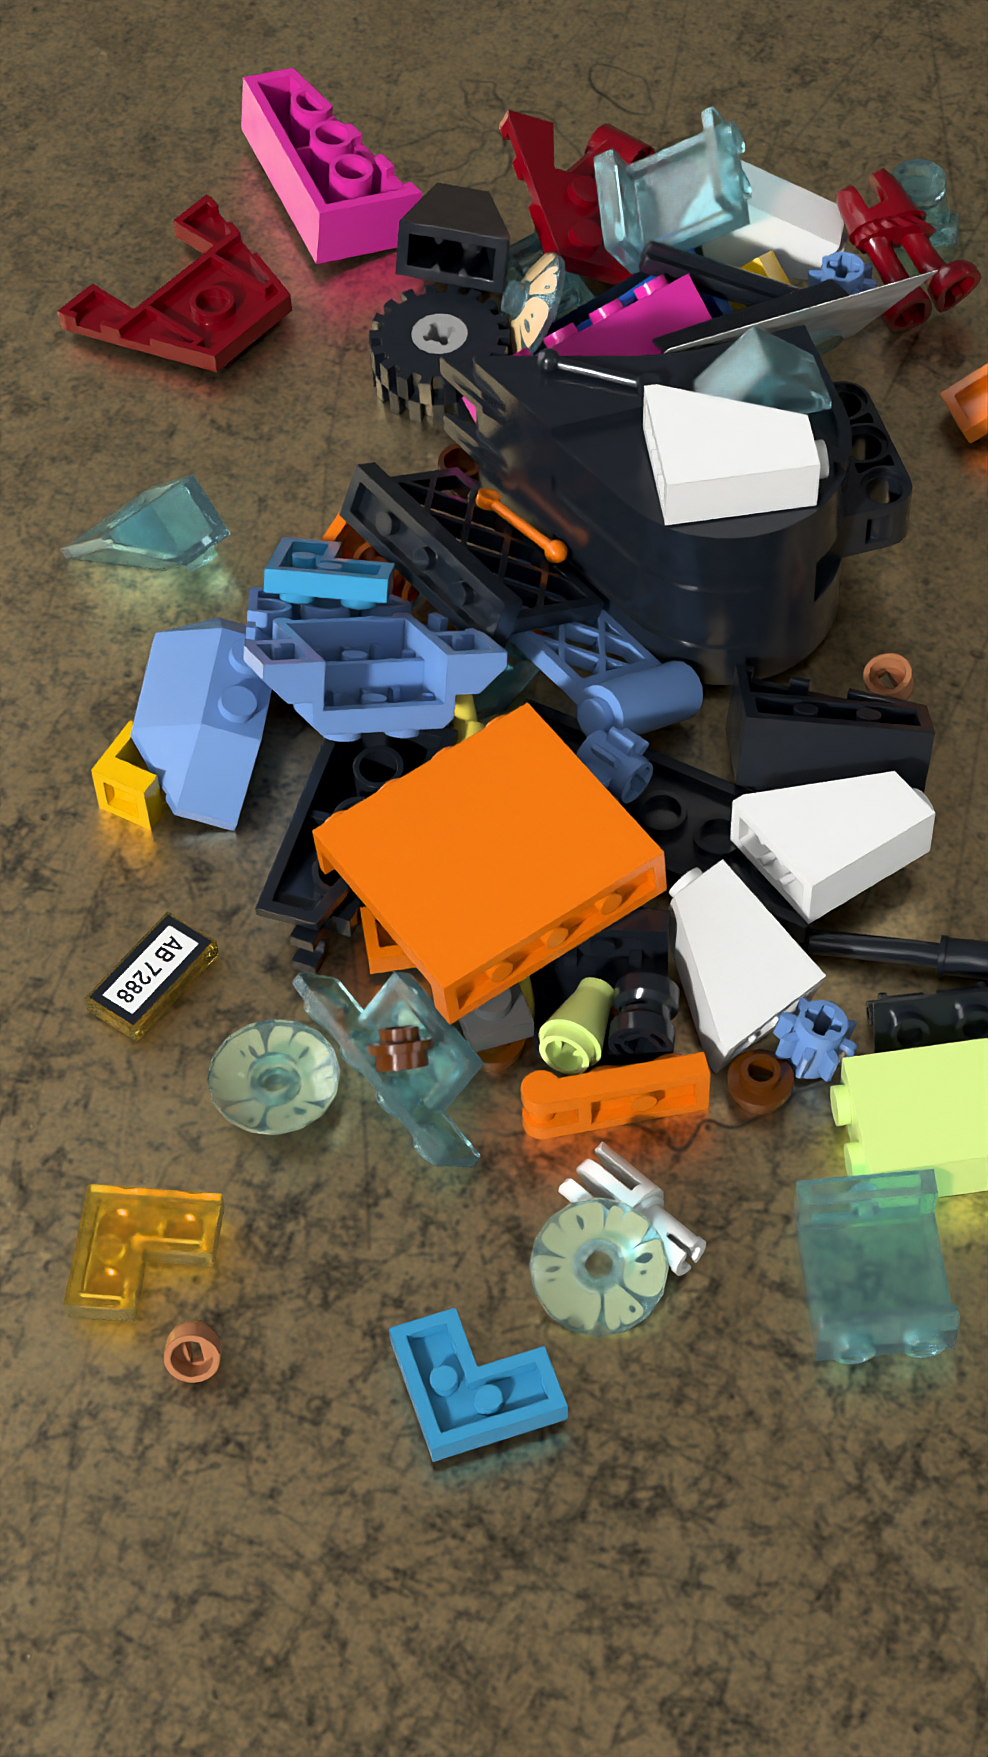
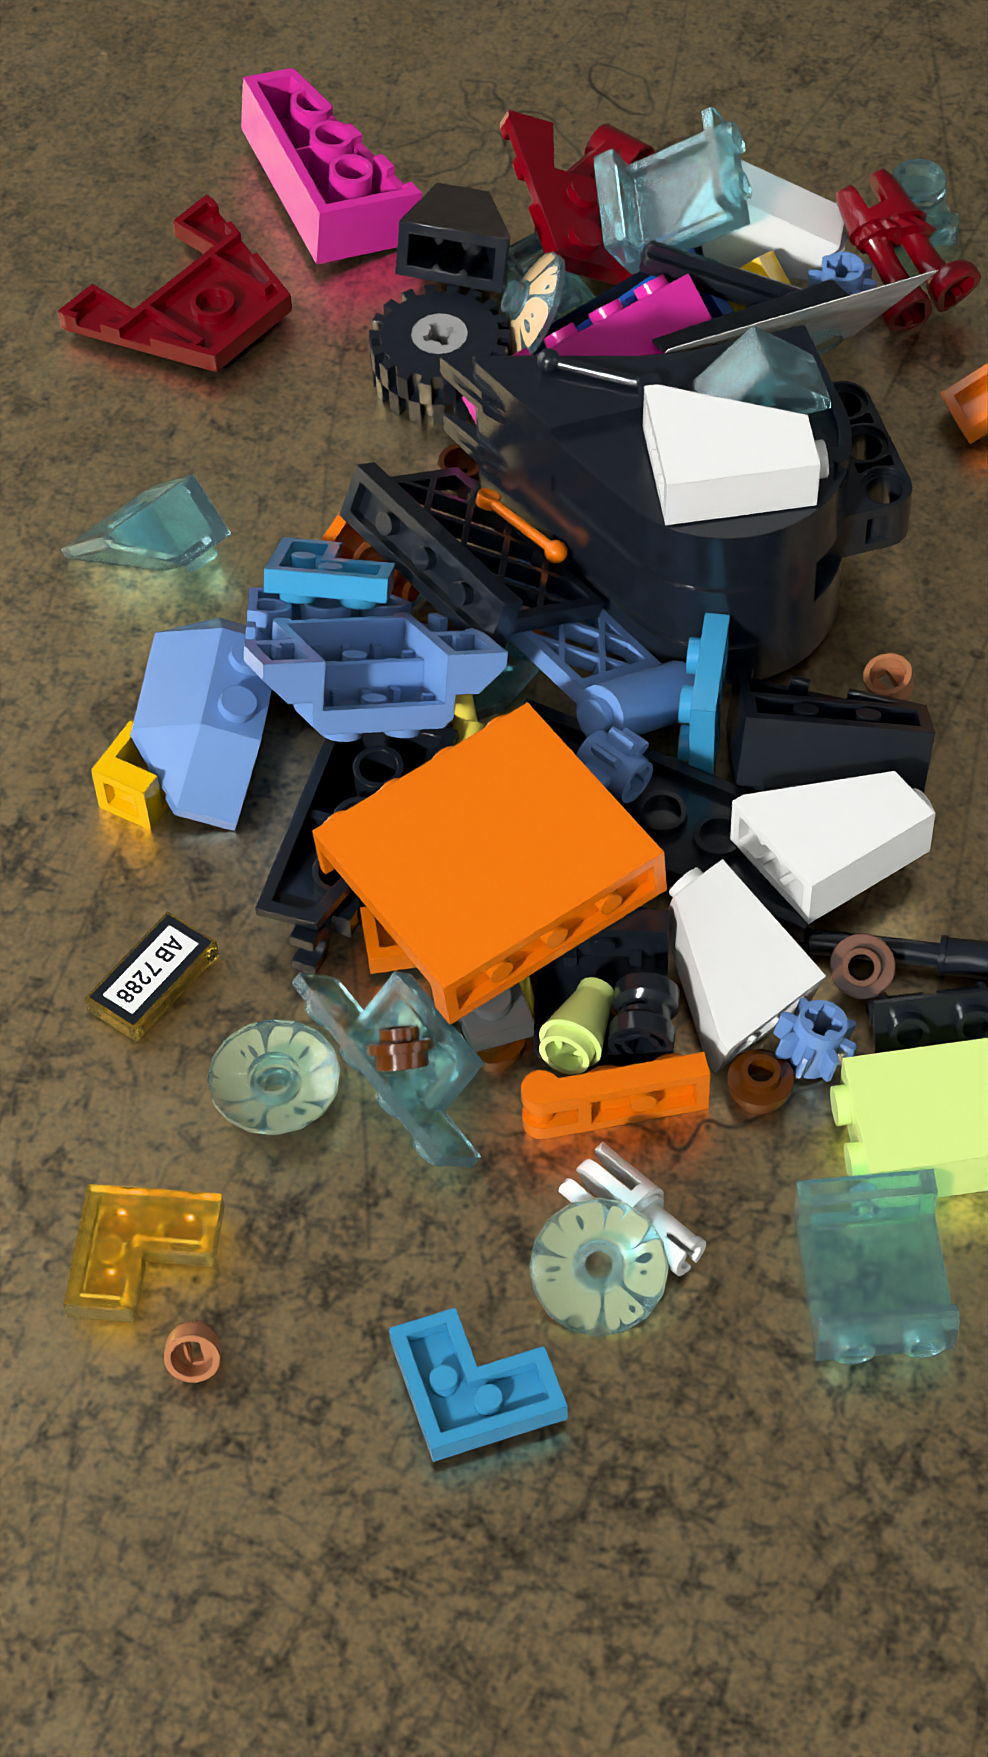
(702, 702): none -> dark azure plate
(881, 956): none -> reddish brown plate

